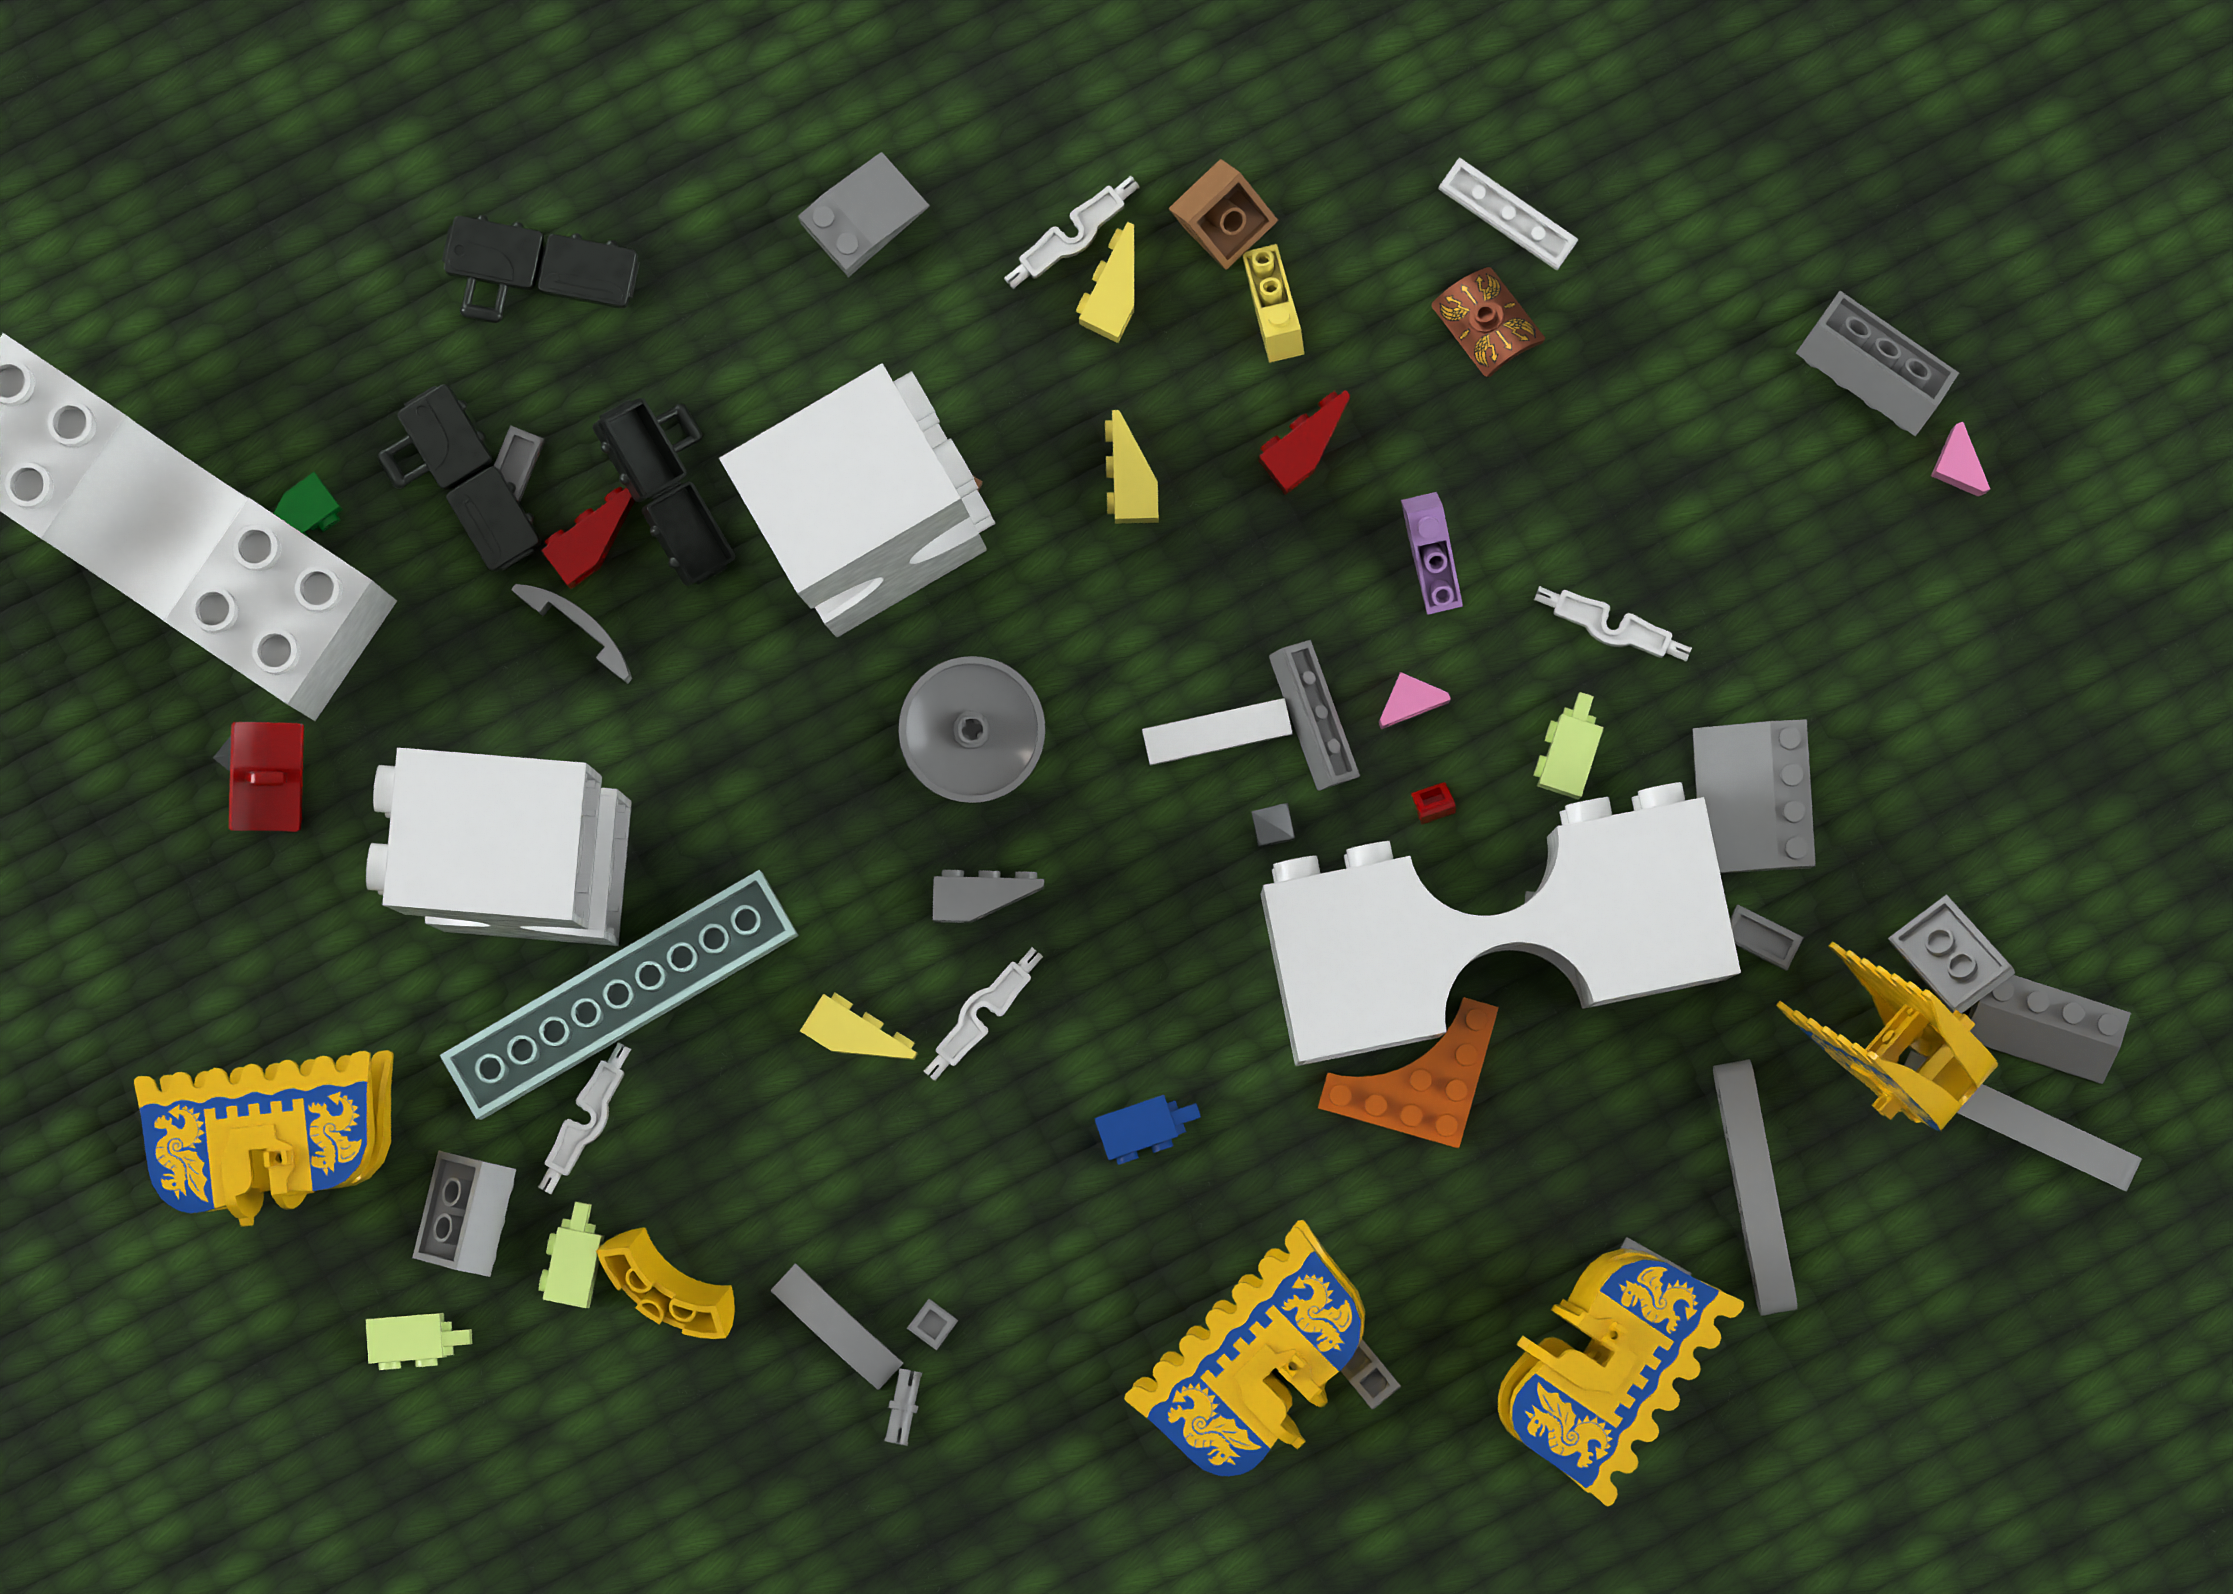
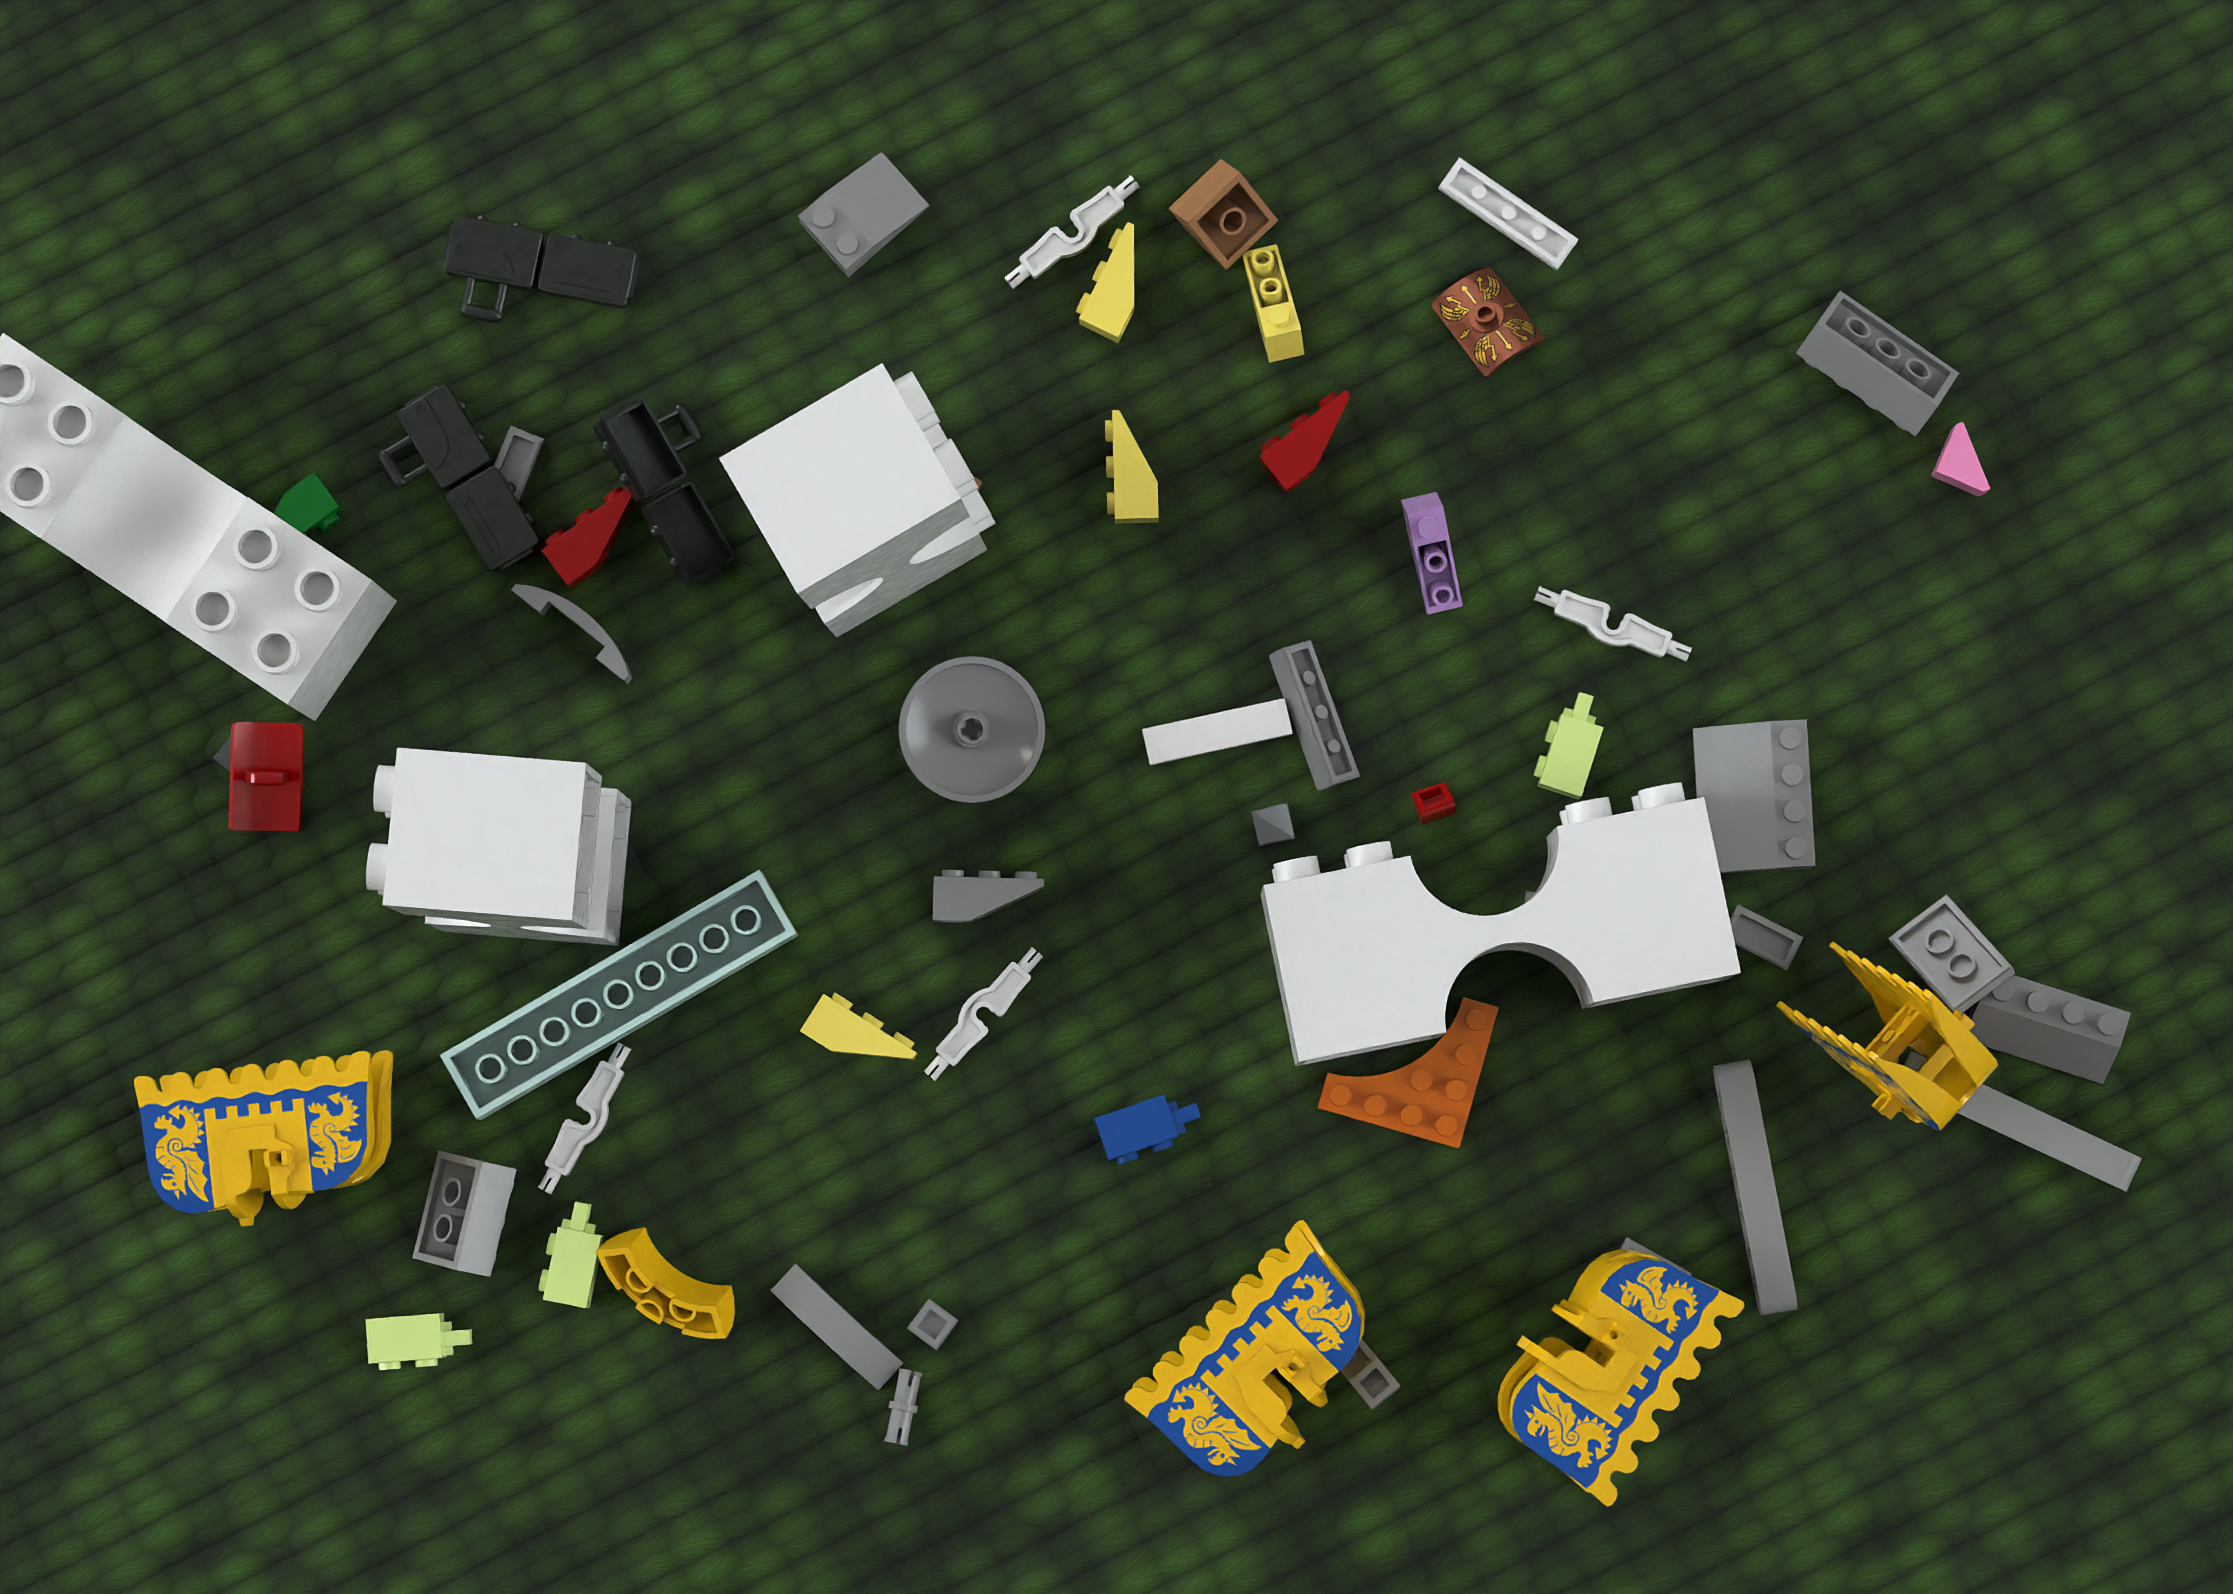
(1411, 698): bright pink slope -> none

